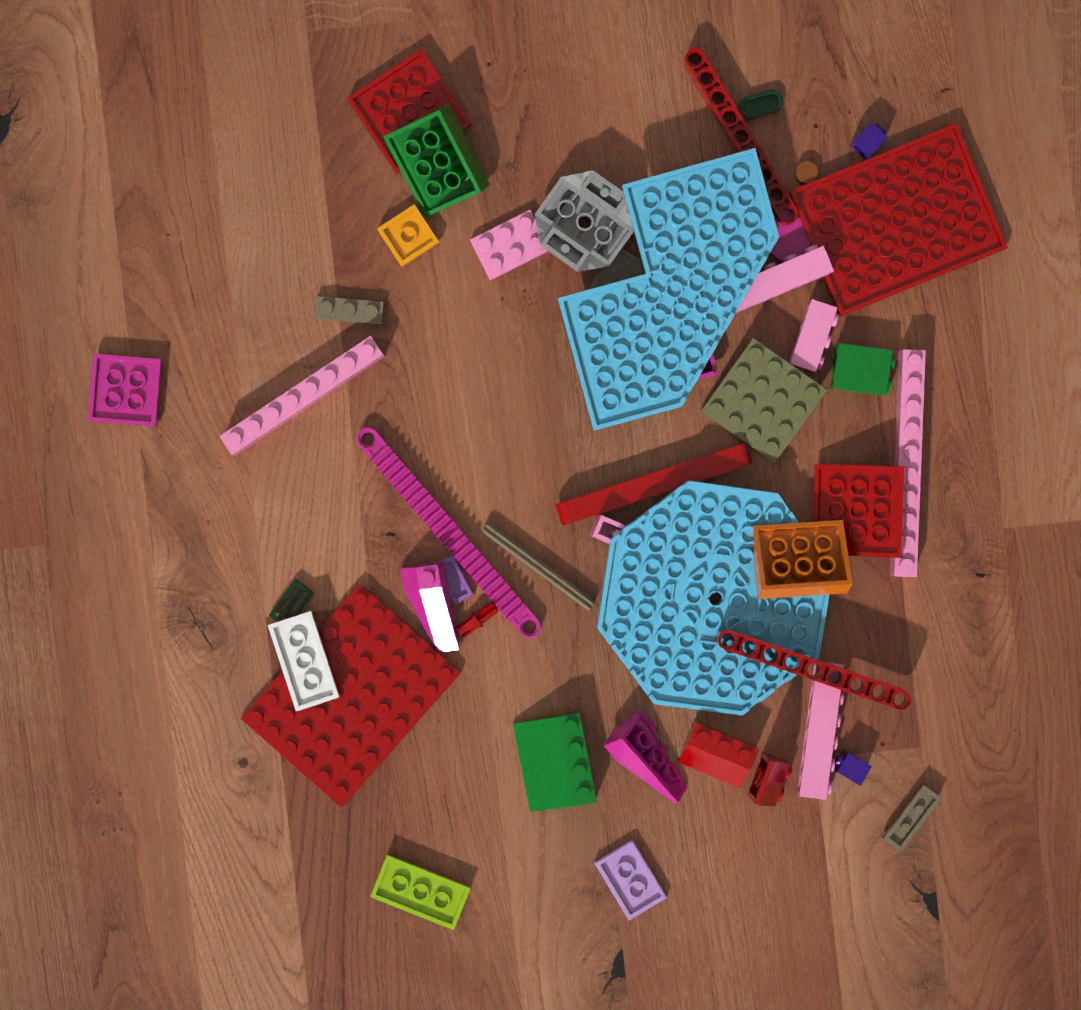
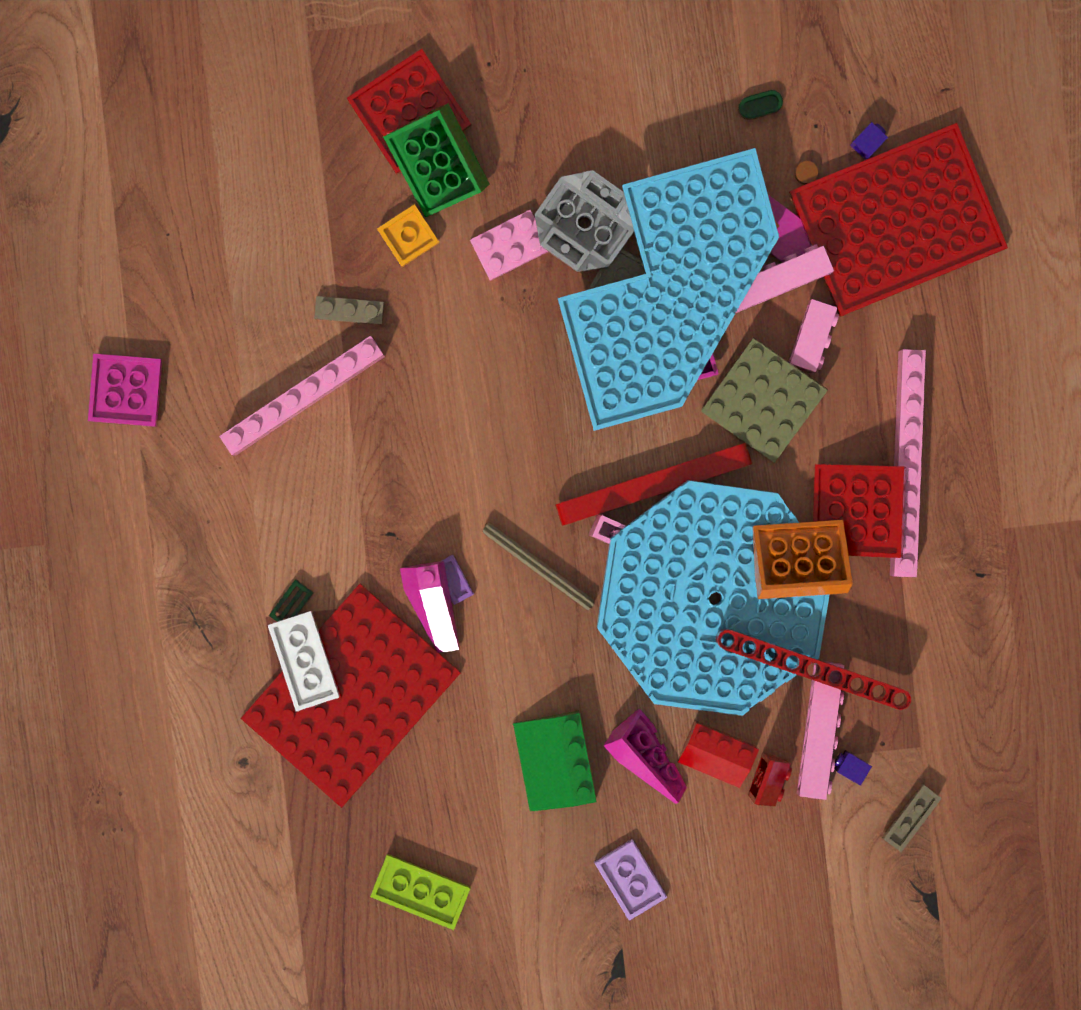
(448, 532): dark pink gear -> none
(477, 619): red axle -> none
(738, 126): red beam -> none
(862, 369): green brick -> none

